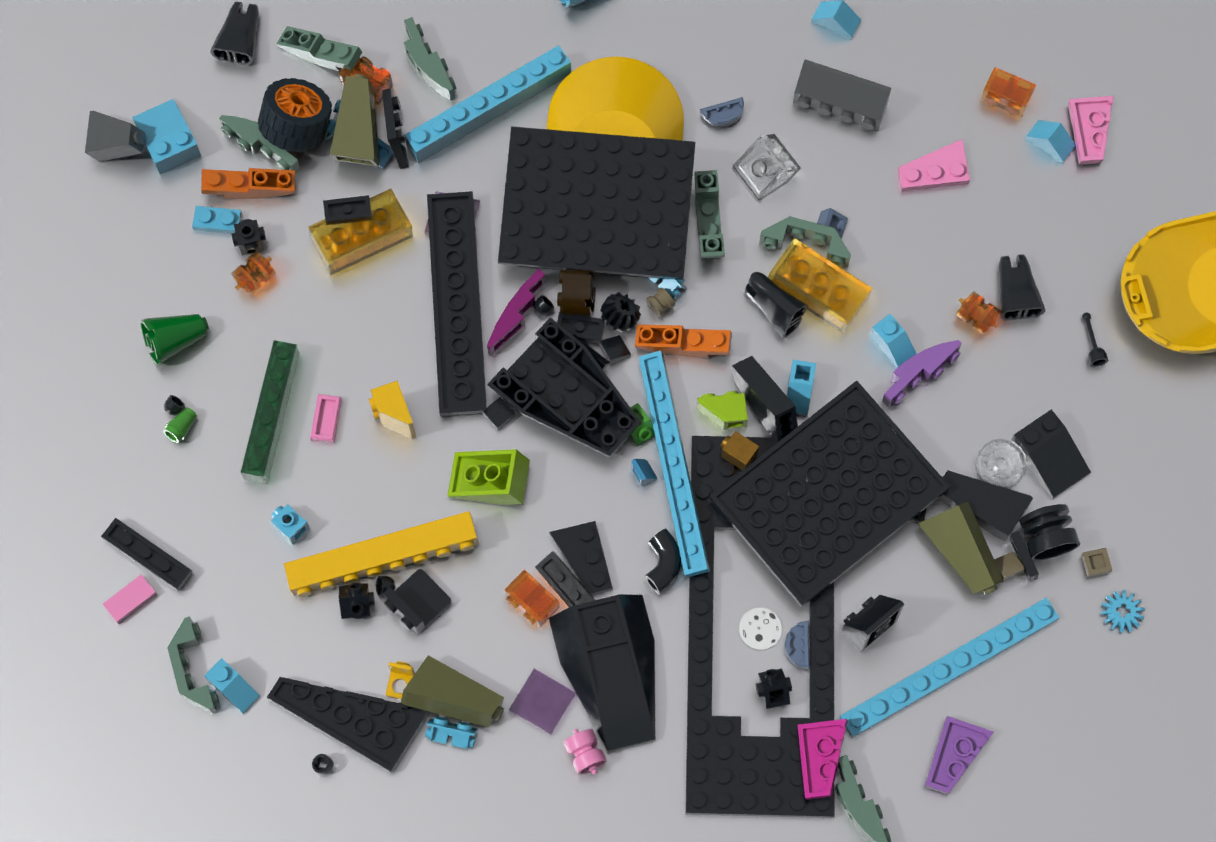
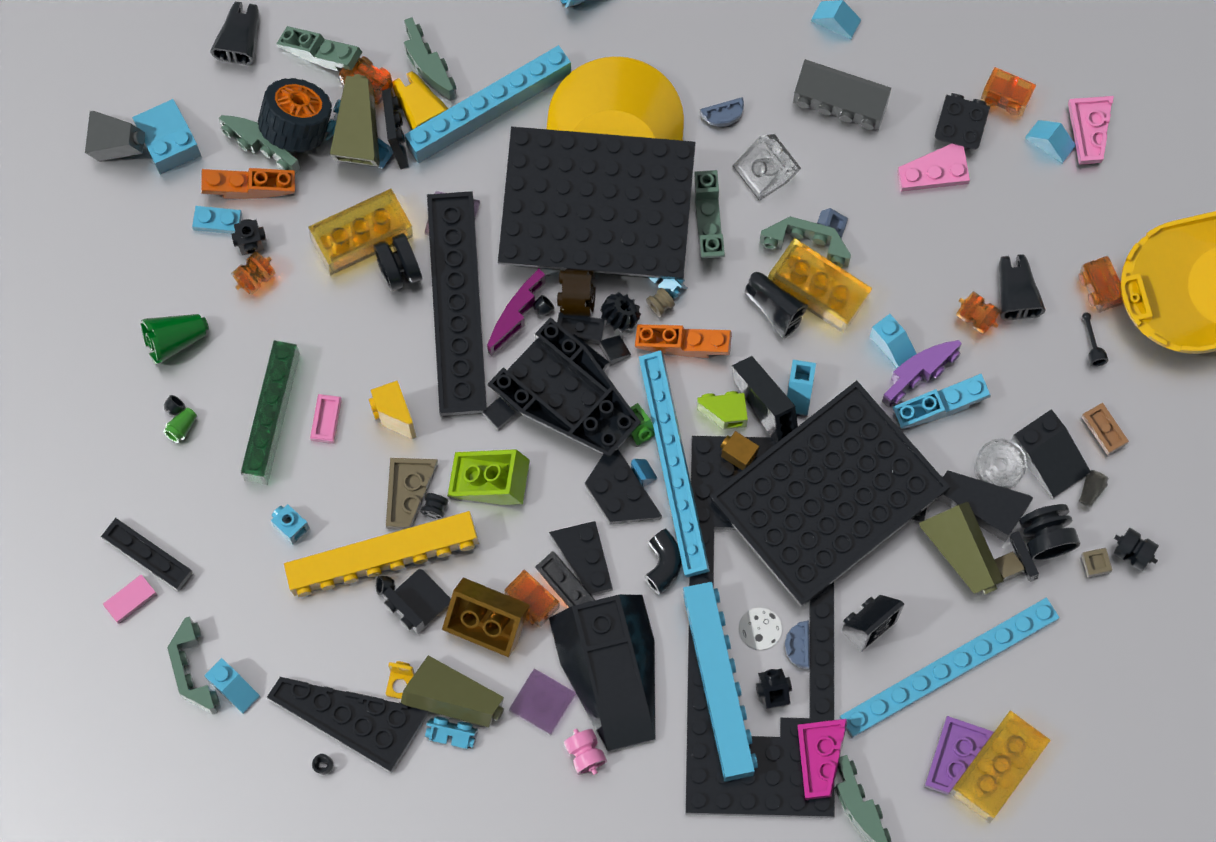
(347, 210): black plate -> none
(355, 600): black brick -> none
(393, 263): none -> black wheel
(406, 489): none -> dark tan wing
(417, 100): none -> yellow piece
(434, 506): none -> black wheel
(485, 617): none -> pearl gold brick
(619, 491): none -> black wing
(718, 681): none -> medium azure brick
(941, 403): none -> medium azure slope
(962, 121): none -> black bracket
(1000, 766): none -> clear yellow brick
(1093, 487): none -> clear smoke cone
(1101, 283): none -> clear orange brick
(1105, 429): none -> medium nougat plate
(1115, 617): medium azure gear -> none
(1136, 549): none -> black wheel

